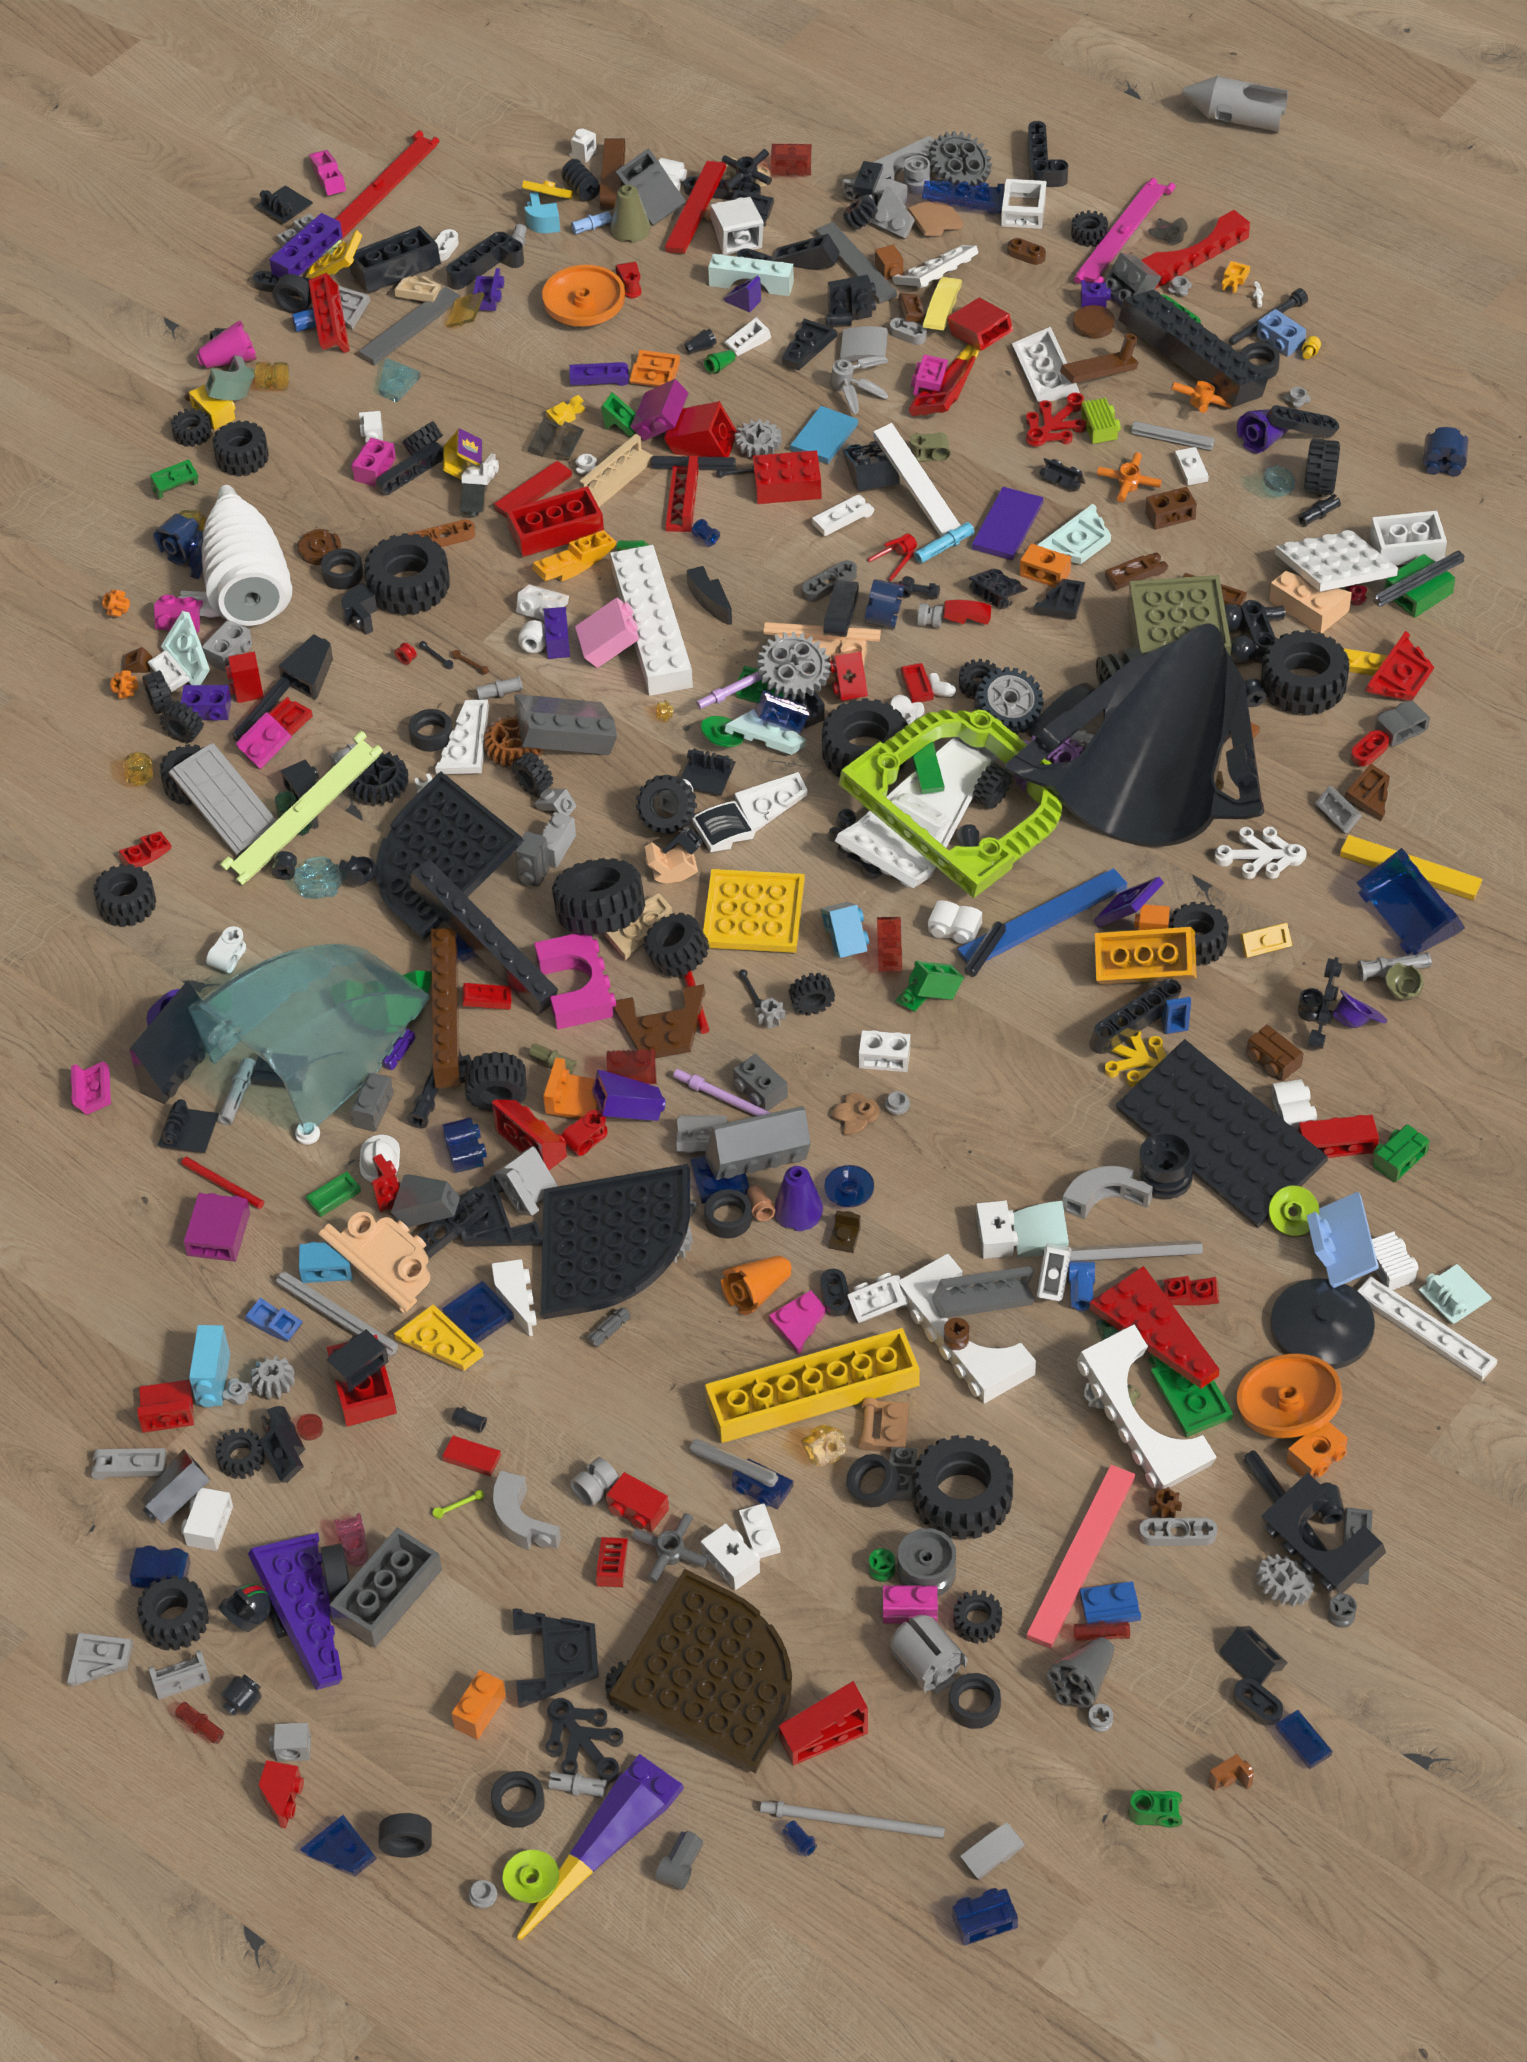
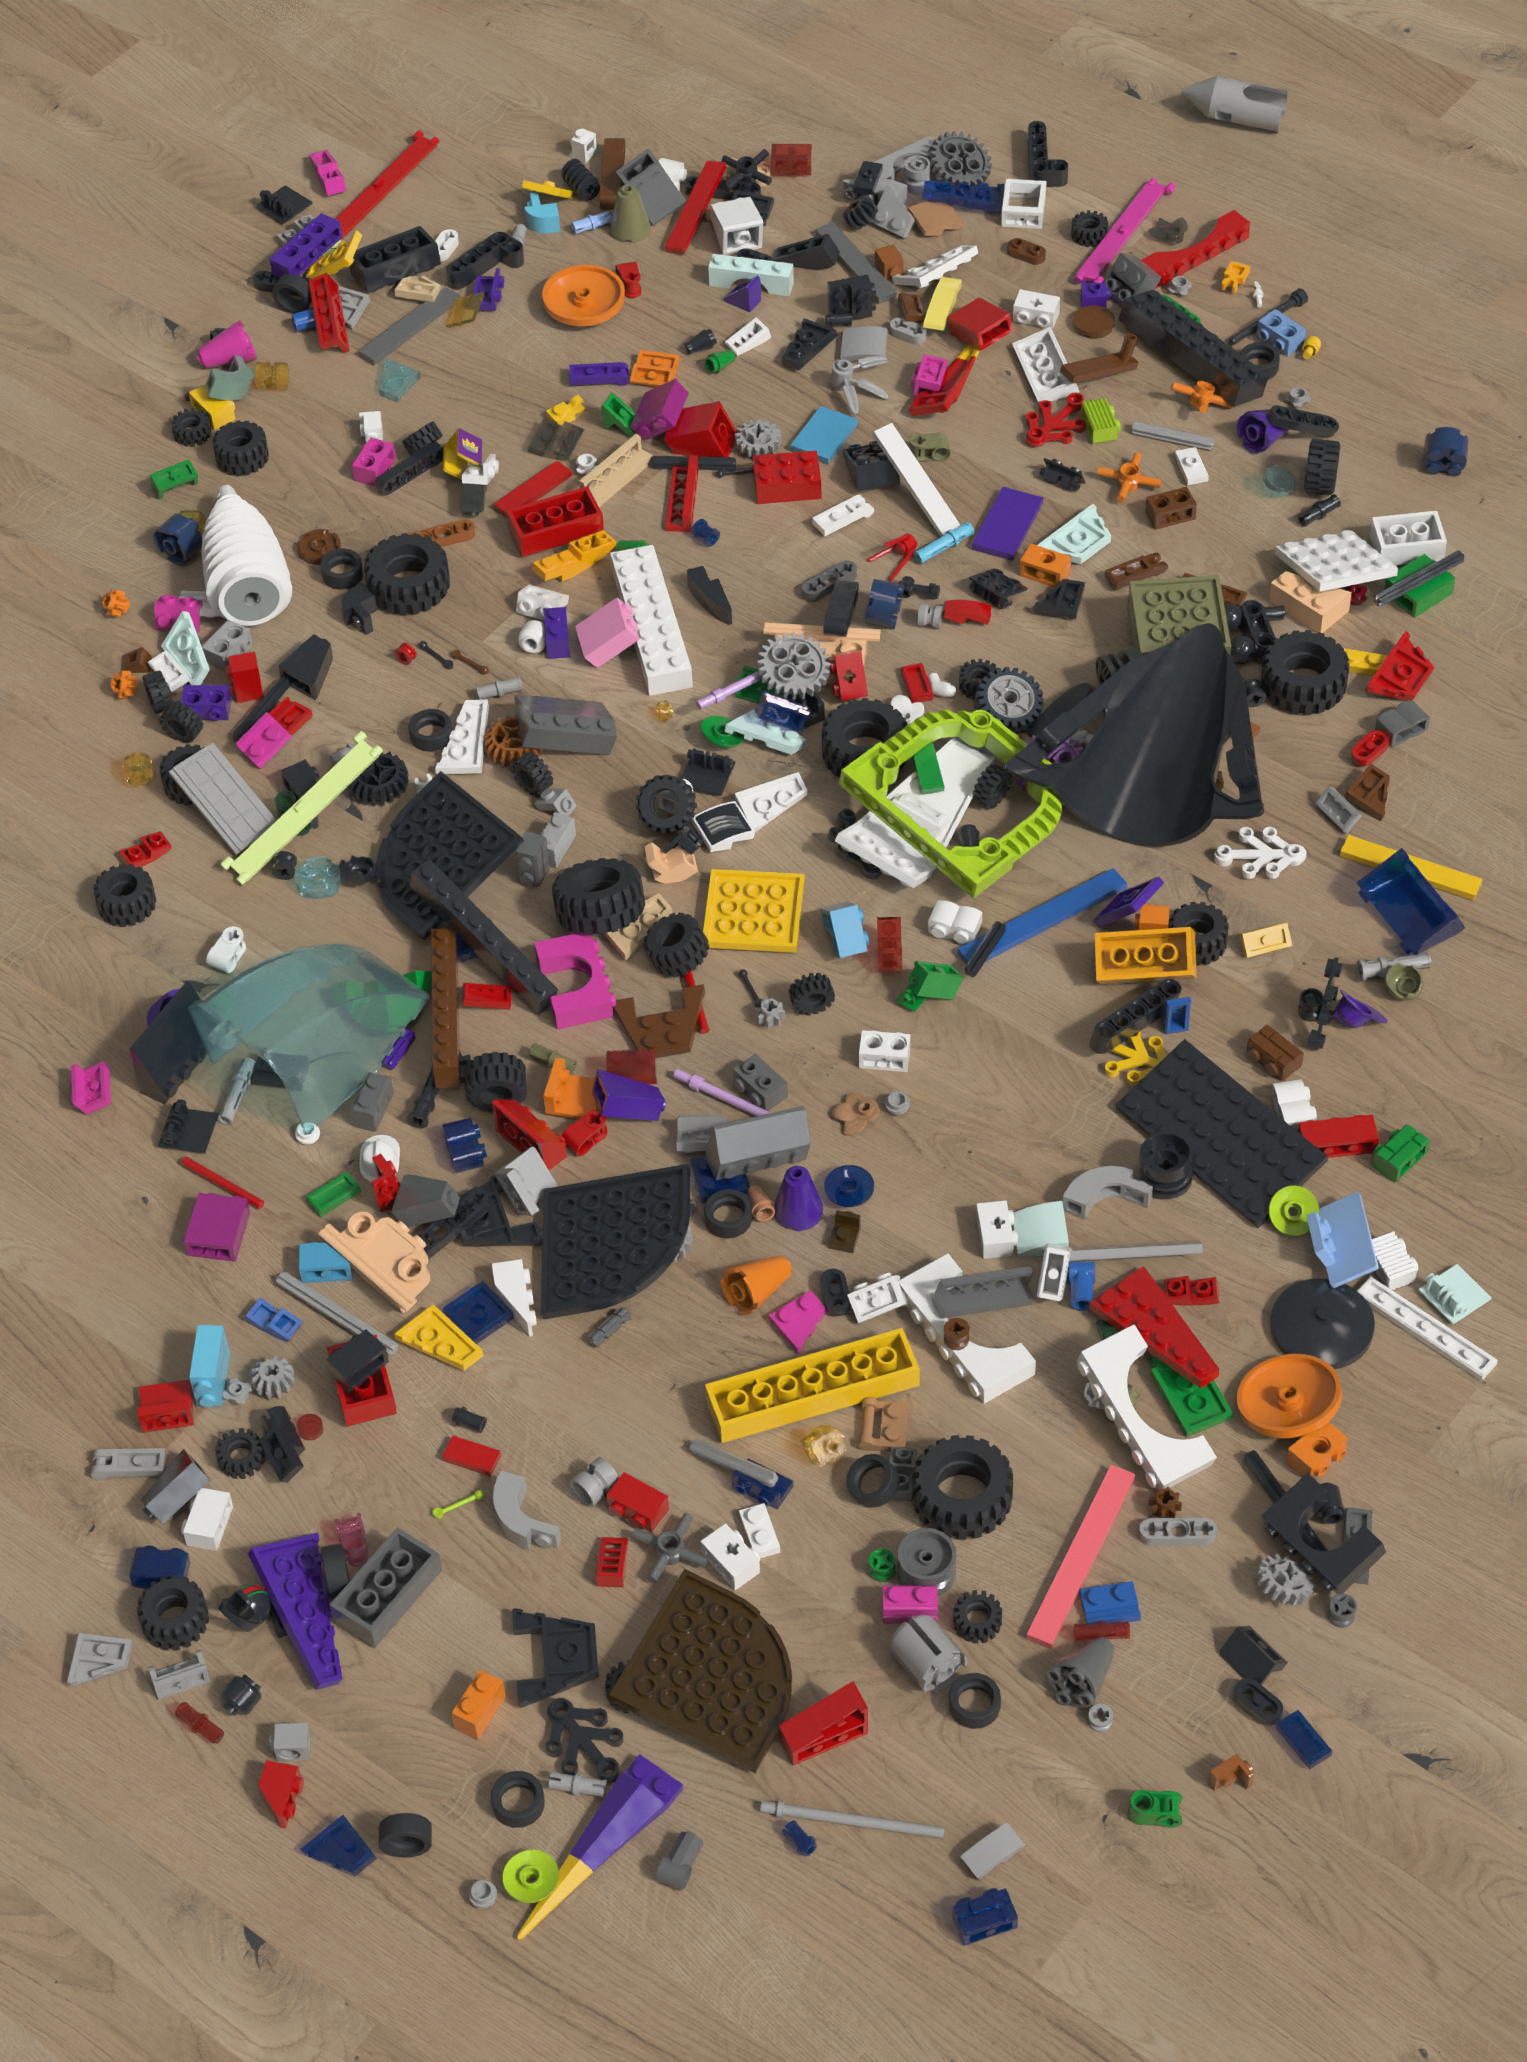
(195, 549): clear blue slope -> none
(1036, 309): none -> white brick

